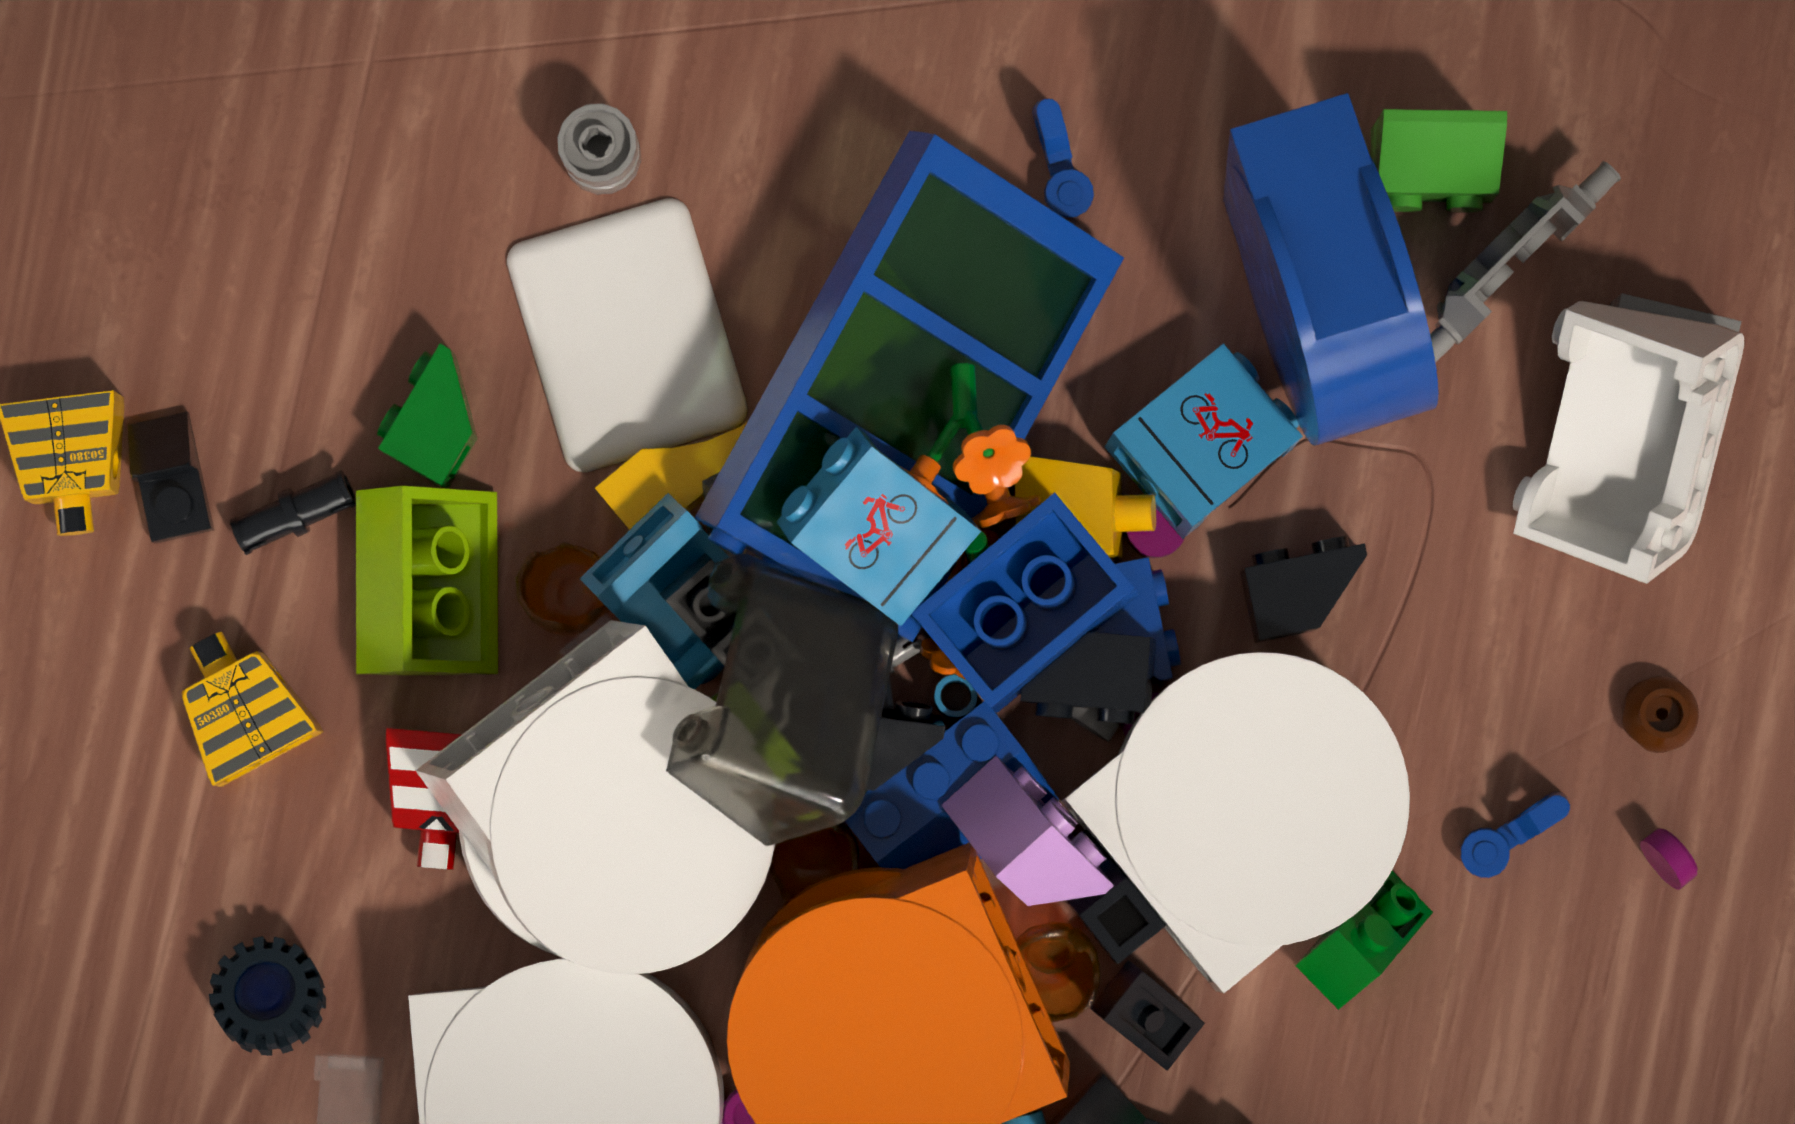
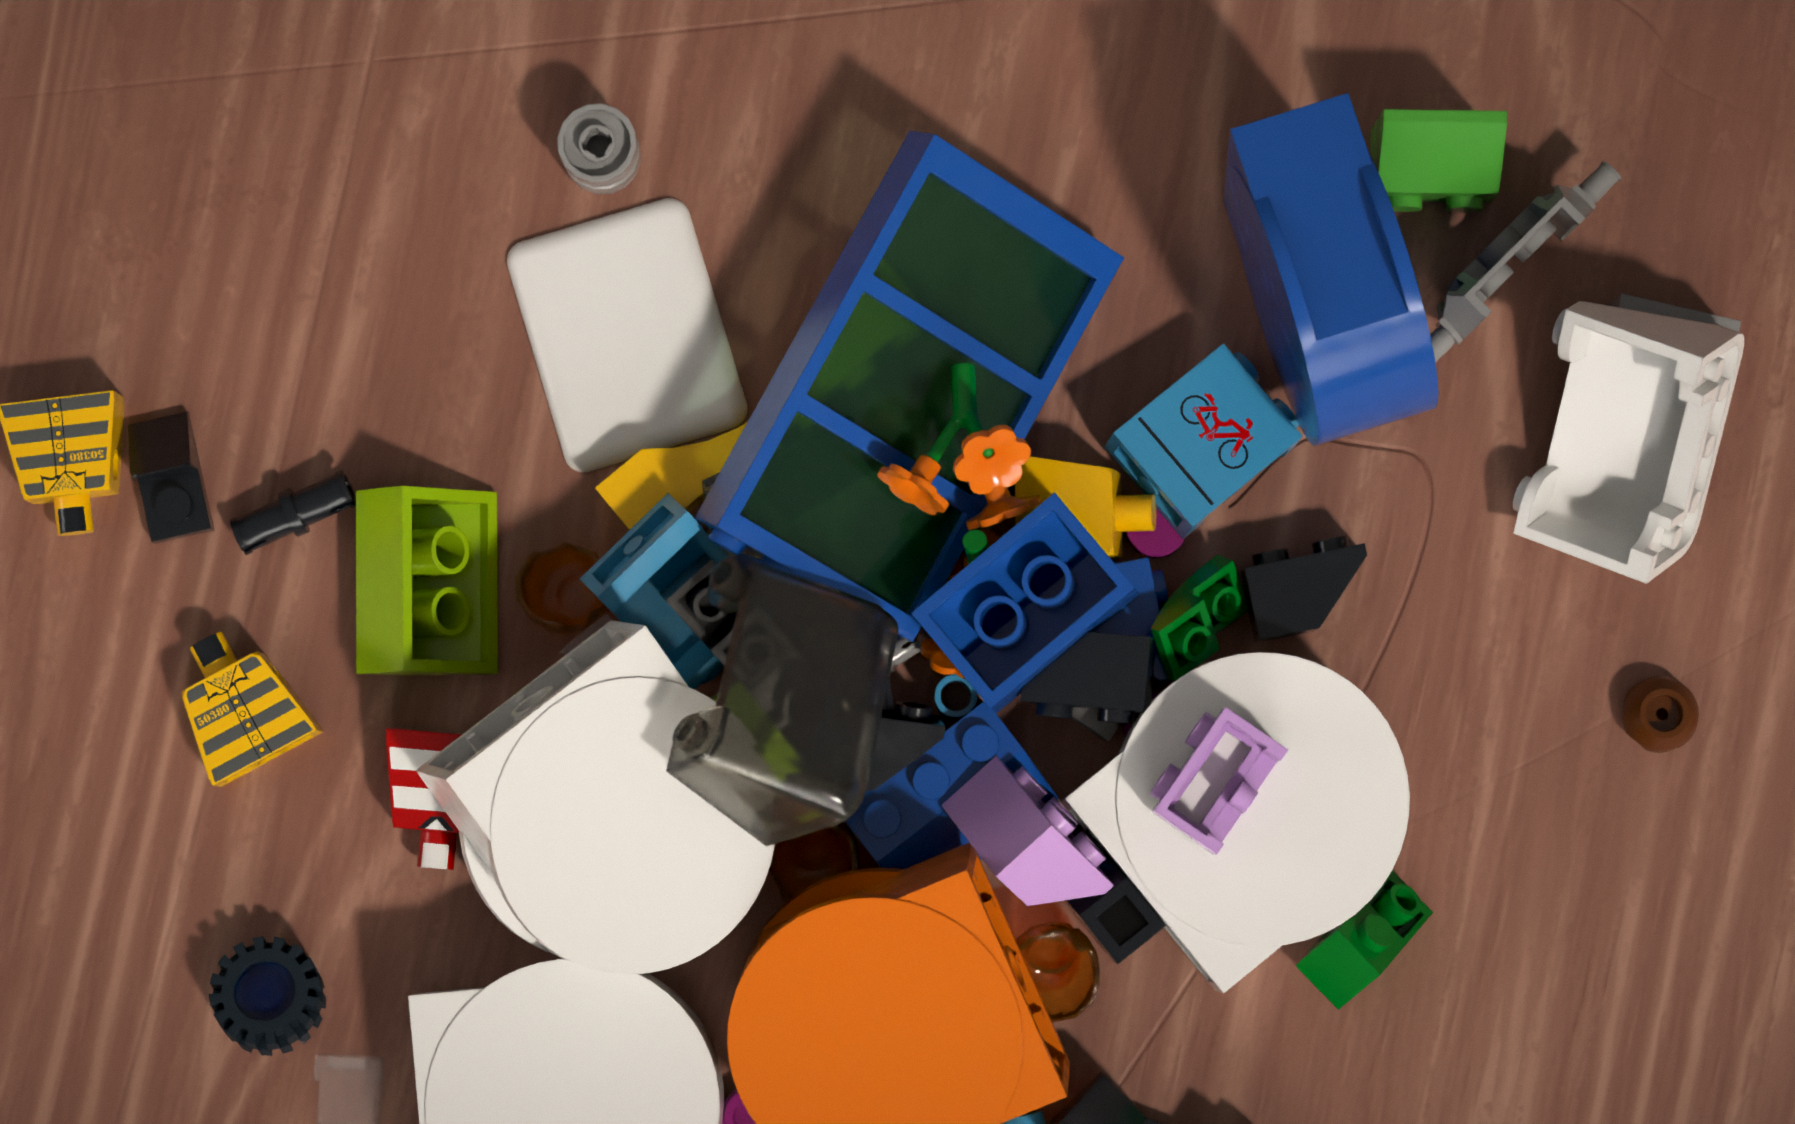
(435, 424): green slope -> none
(876, 526): dark azure panel -> none
(1067, 190): blue piece -> none
(1147, 1015): black slope -> none
(1195, 614): none -> green slope
(1237, 793): none -> lavender window
(1487, 850): blue piece -> none
(1669, 858): magenta tile -> none

